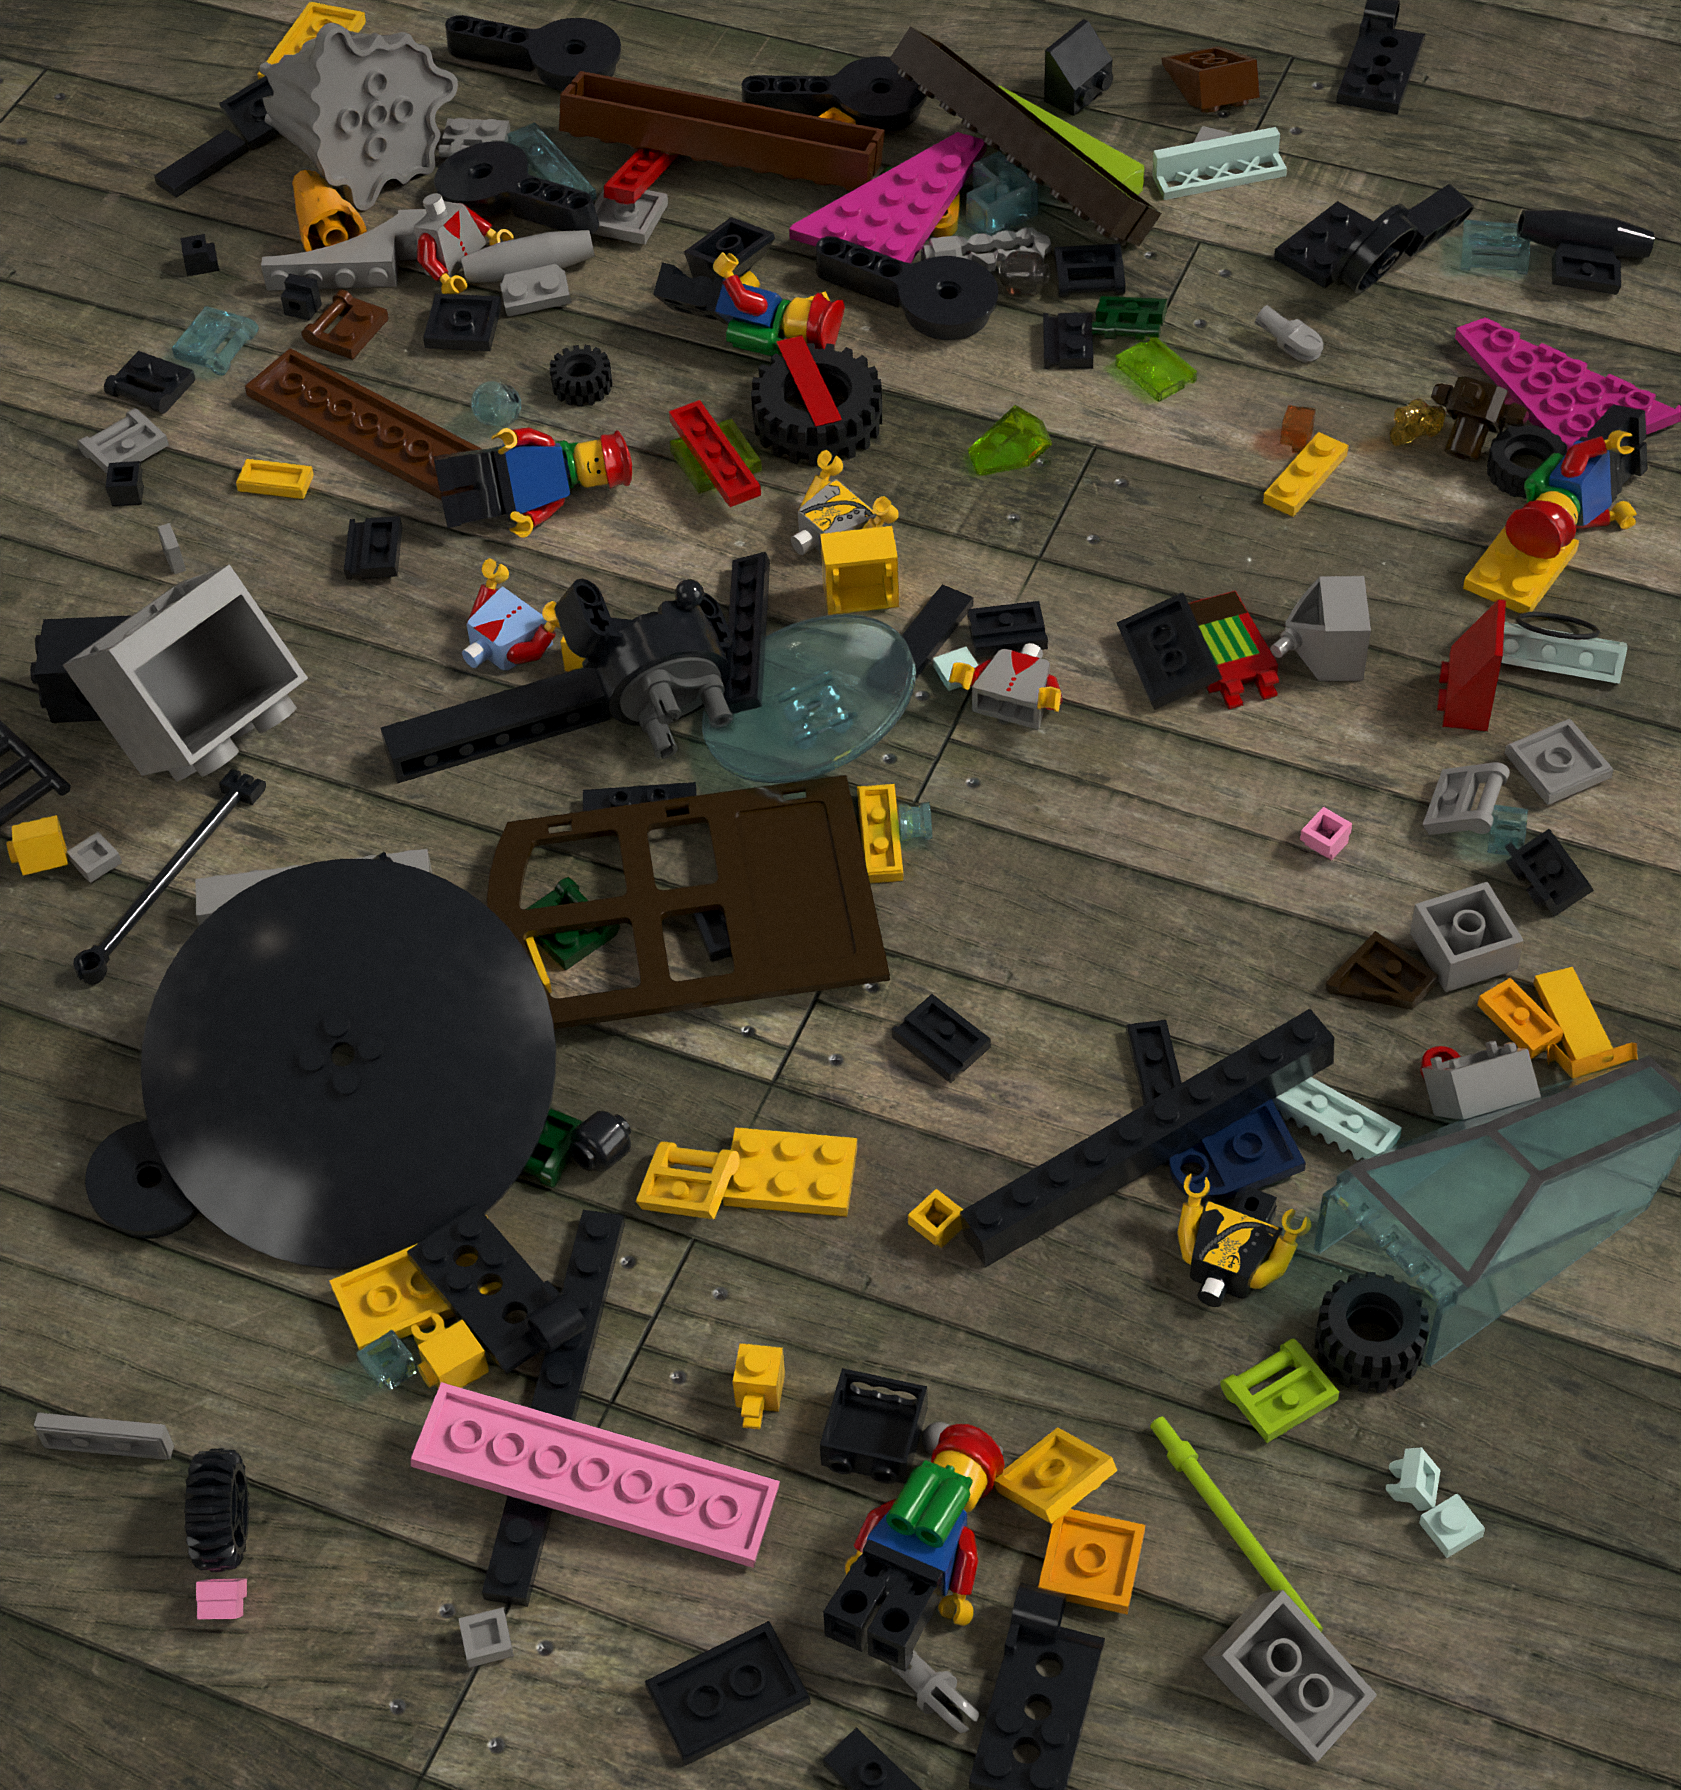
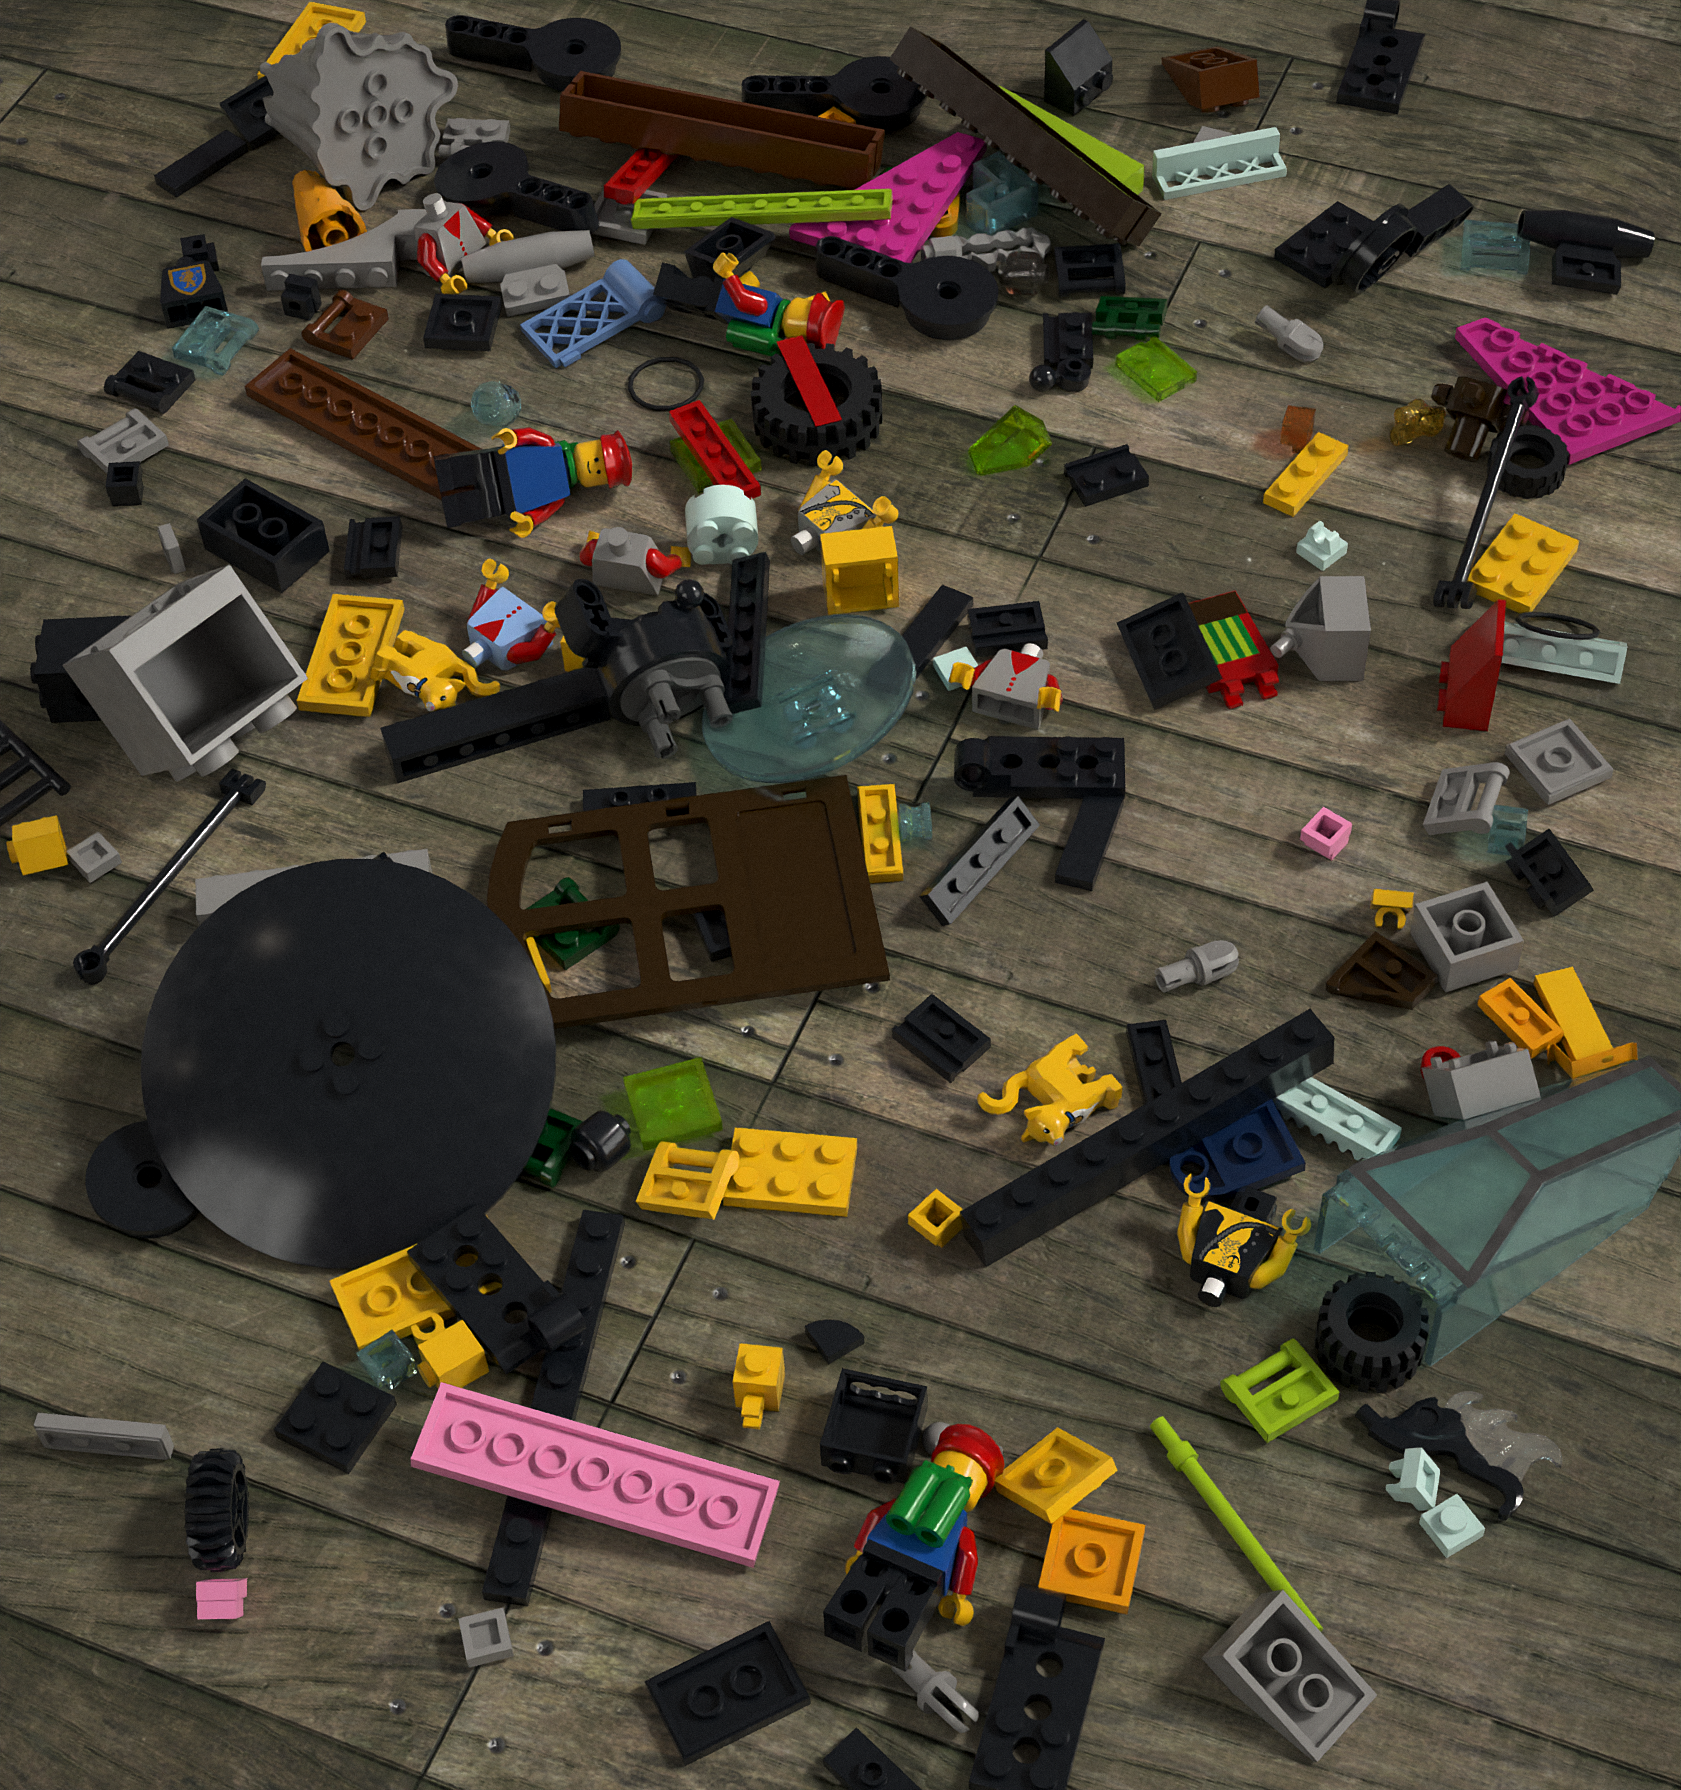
(188, 290): none -> black torso
(263, 535): none -> black brick
(274, 478): yellow tile -> none
(335, 1417): none -> black plate
(346, 652): none -> yellow plate
(426, 671): none -> yellow animal
(547, 159): clear light blue tile -> none
(581, 362): black tyre -> none
(626, 293): none -> medium blue piece
(630, 560): none -> light grey torso
(665, 359): none -> black piece
(672, 1103): none -> clear neon green plate
(721, 525): none -> light aqua brick
(763, 208): none -> lime tile
(833, 1338): none -> black tile
(979, 861): none -> plate
(981, 767): none -> black hinge
(1058, 1086): none -> yellow animal
(1070, 375): none -> black plate
(1089, 841): none -> black tile
(1106, 475): none -> black plate
(1200, 966): none -> light grey arm
(1321, 546): none -> light aqua tile
(1391, 902): none -> yellow tile
(1459, 587): none -> black hinge
(1471, 1436): none -> piece
(1581, 485): piece -> none

